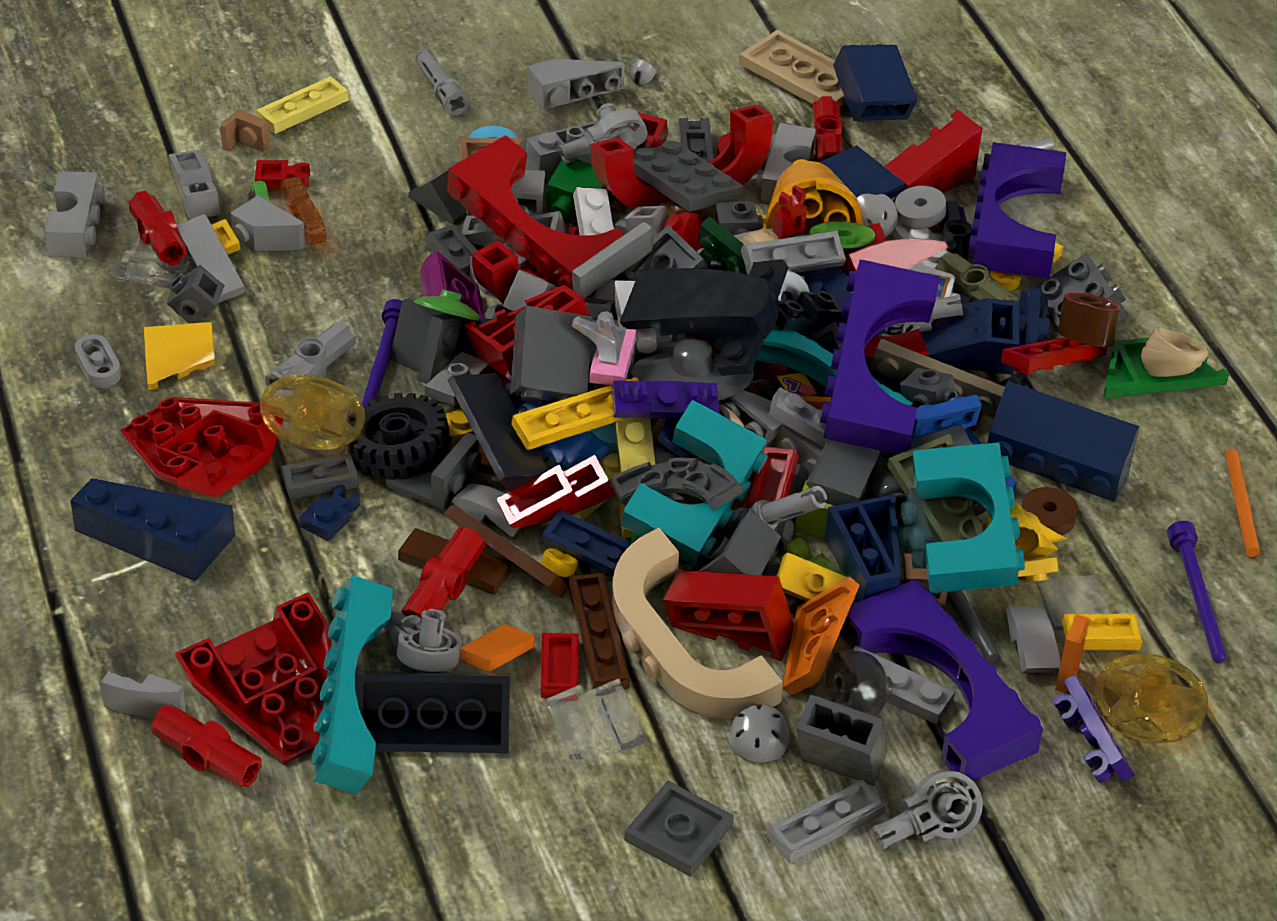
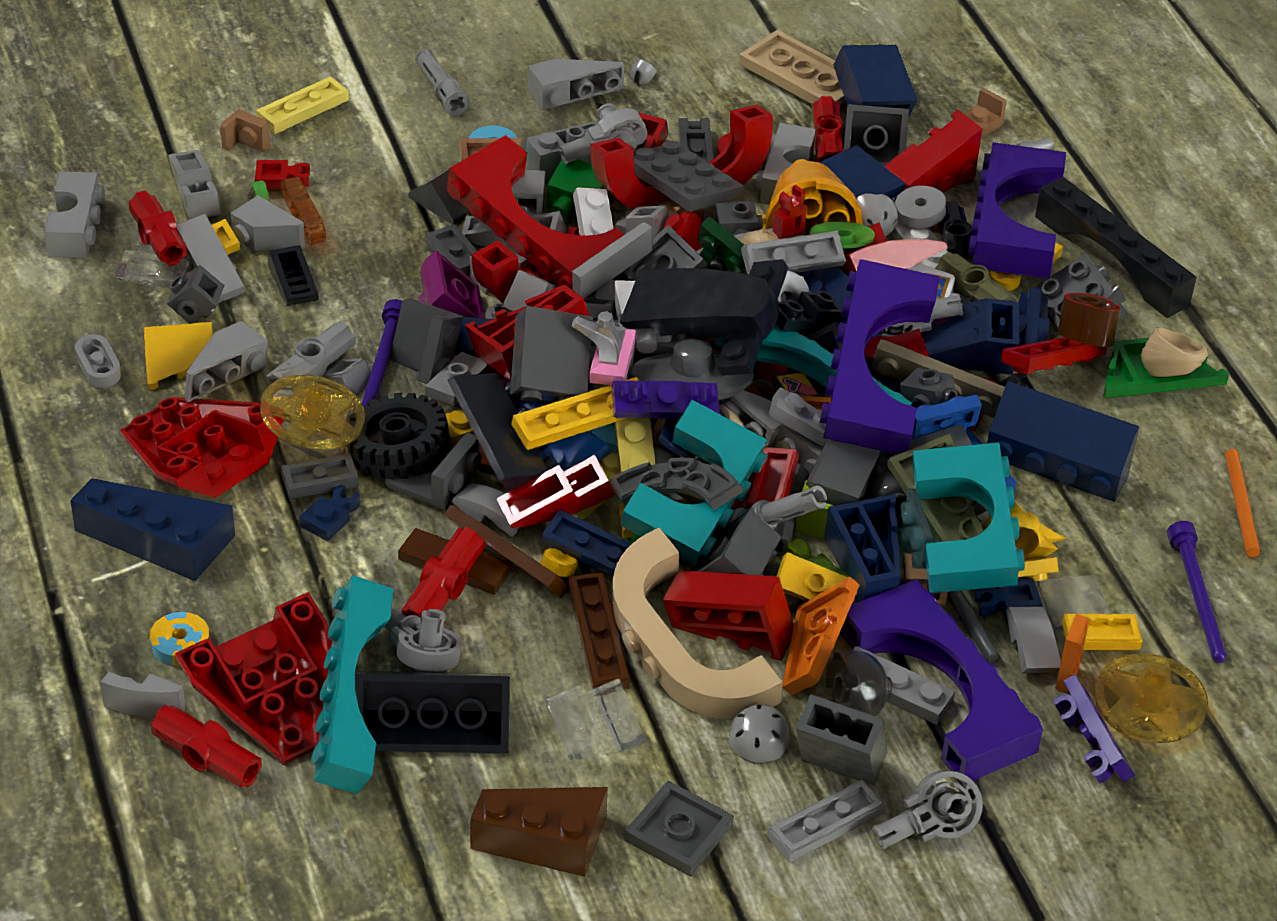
(171, 627): none -> piece
(226, 358): none -> light grey slope
(292, 257): none -> black slope
(350, 373): none -> light grey slope
(448, 303): bright green dish -> none
(496, 648): orange tile -> none
(540, 825): none -> reddish brown wedge
(559, 663): red tile -> none
(876, 131): none -> dark grey slope
(988, 112): none -> medium nougat bracket
(1020, 595): none -> dark blue plate
(1052, 507): reddish brown piece -> none
(1158, 277): none -> black arch

